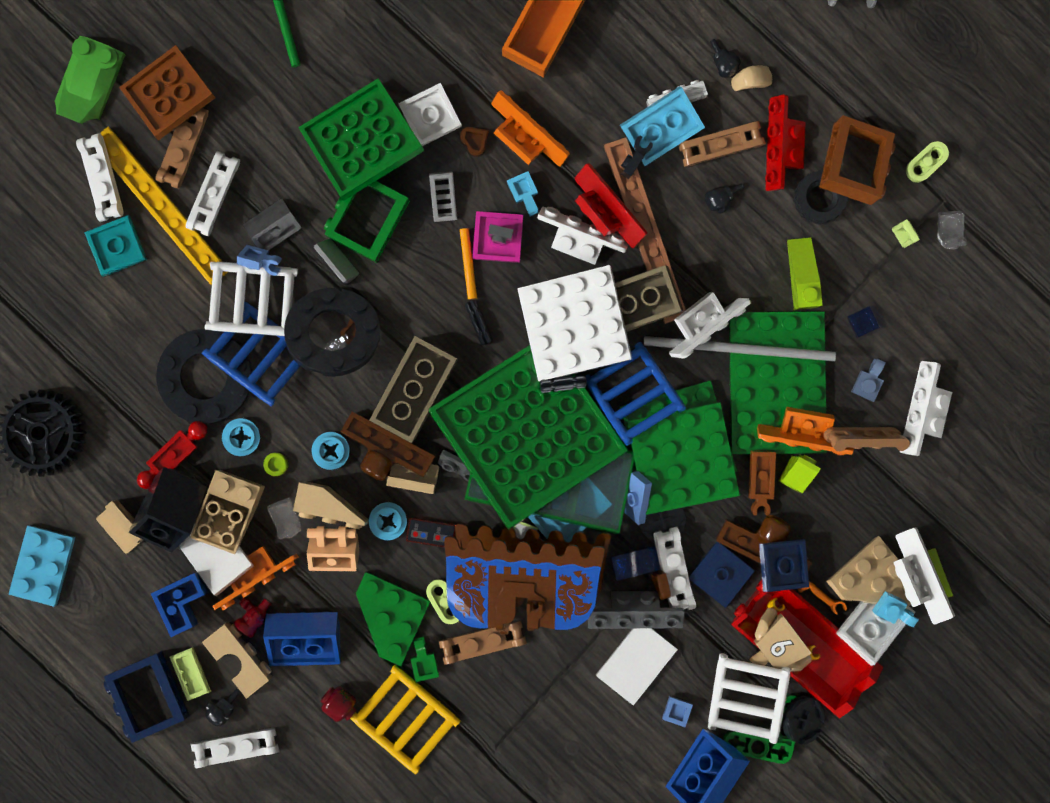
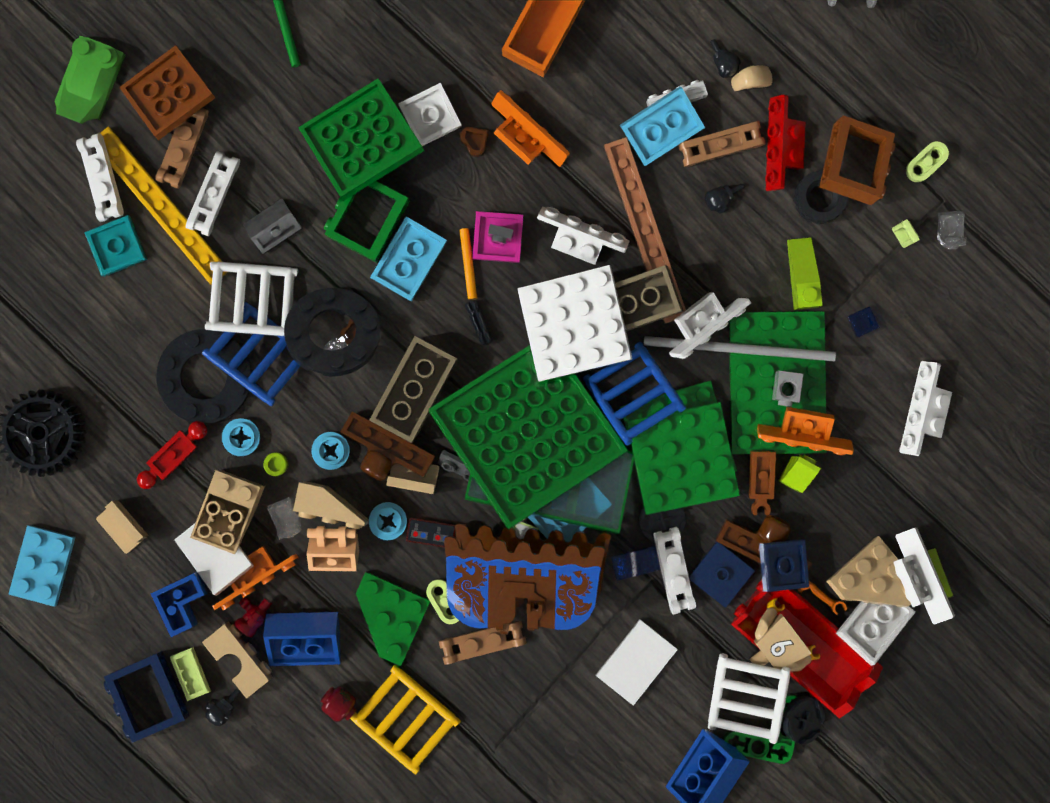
(168, 510): black slope -> none
(235, 747): white plate -> none
(256, 258): medium blue plate -> none
(336, 260): light grey slope -> none
(408, 259): none -> medium azure plate
(423, 664): green plate -> none
(443, 176): light grey slope -> none
(524, 190): medium azure plate -> none
(563, 383): black axle -> none
(606, 208): red bracket -> none
(631, 163): black plate -> none
(635, 611): dark grey bracket -> none
(638, 497): medium blue plate -> none
(661, 584): reddish brown tile -> none
(677, 711): medium blue plate -> none
(795, 380): none -> light grey brick
(865, 437): medium nougat plate -> none
(868, 383): sand blue plate -> none
(892, 607): medium azure plate -> none

